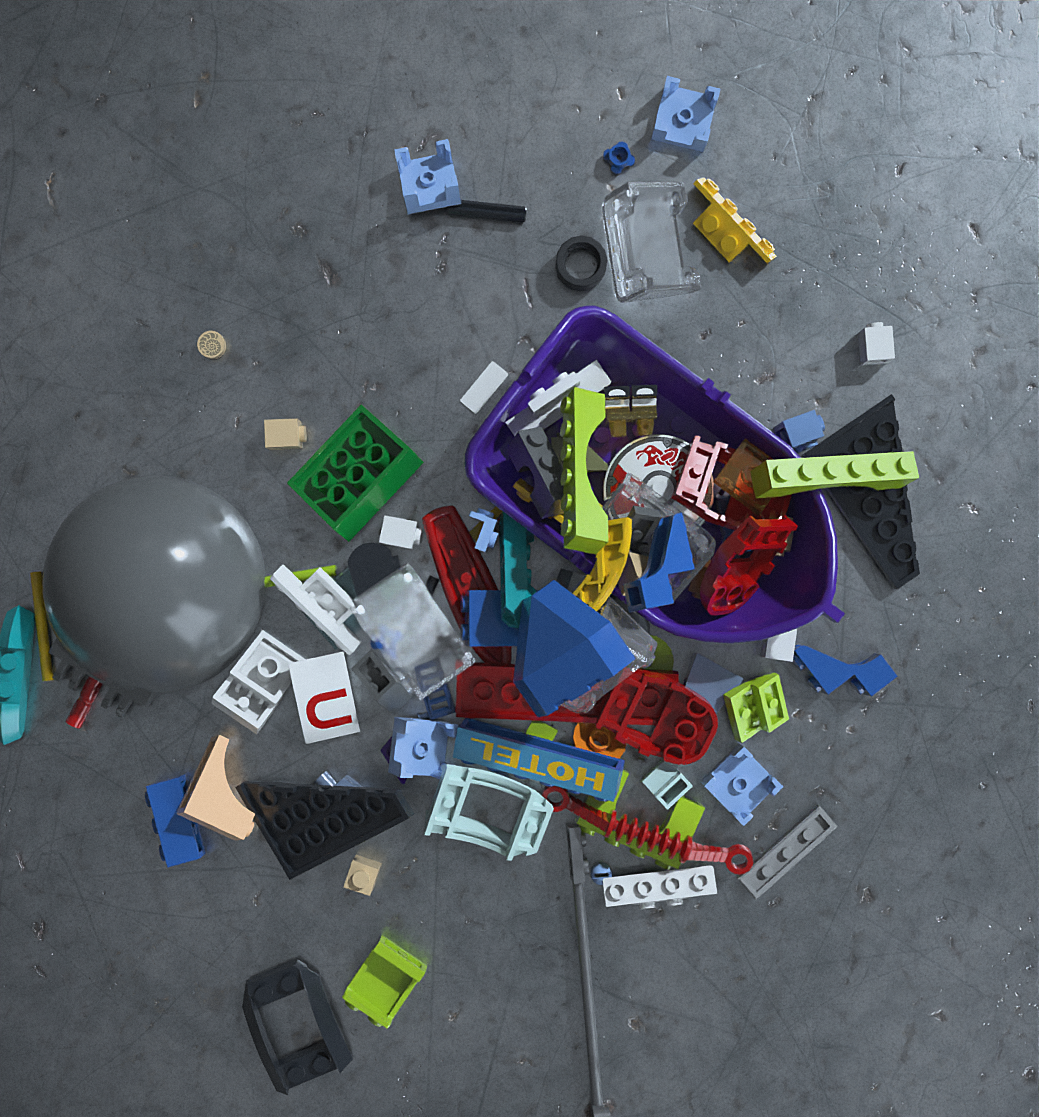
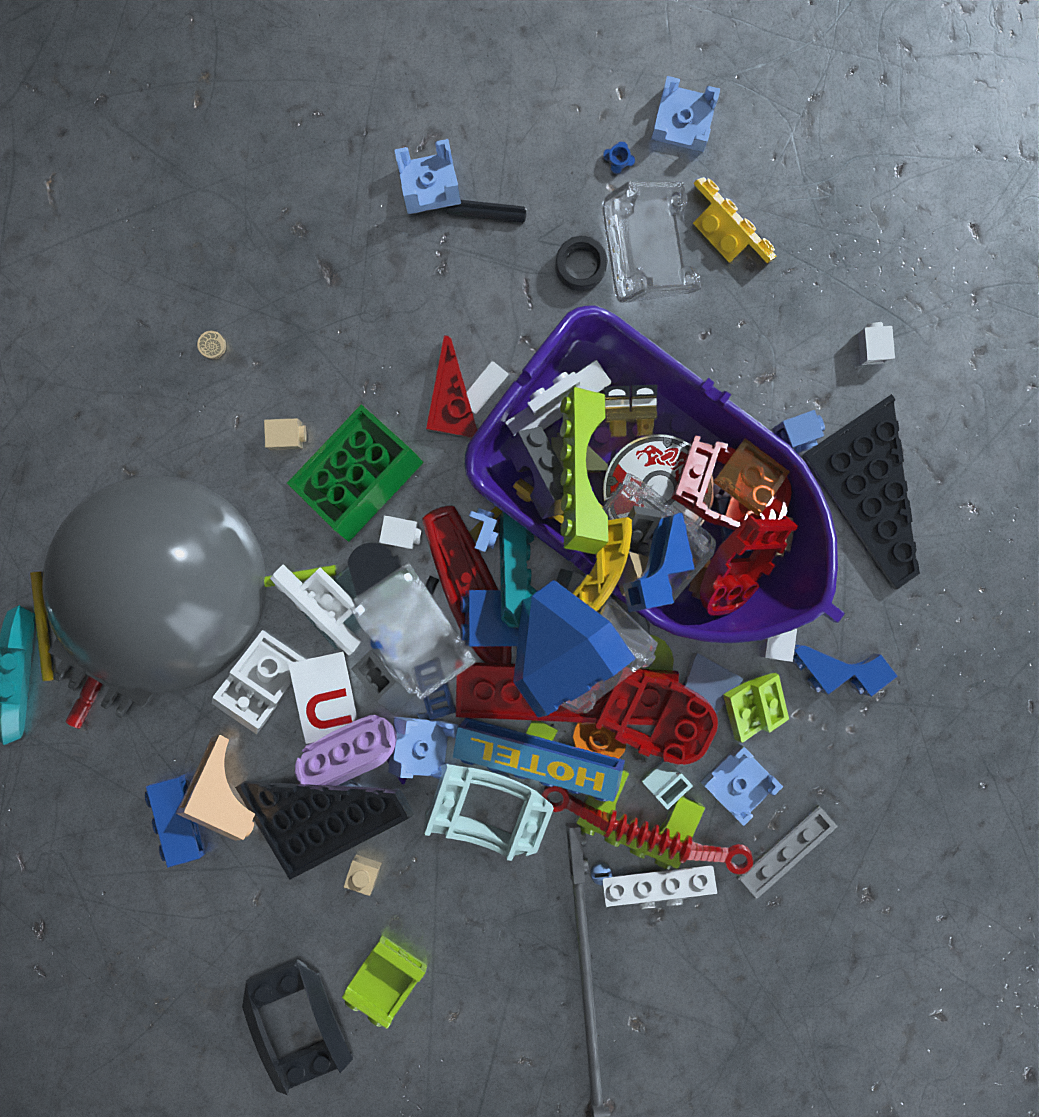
(347, 752): none -> lavender tile
(450, 405): none -> red wing
(798, 475): lime arch -> none

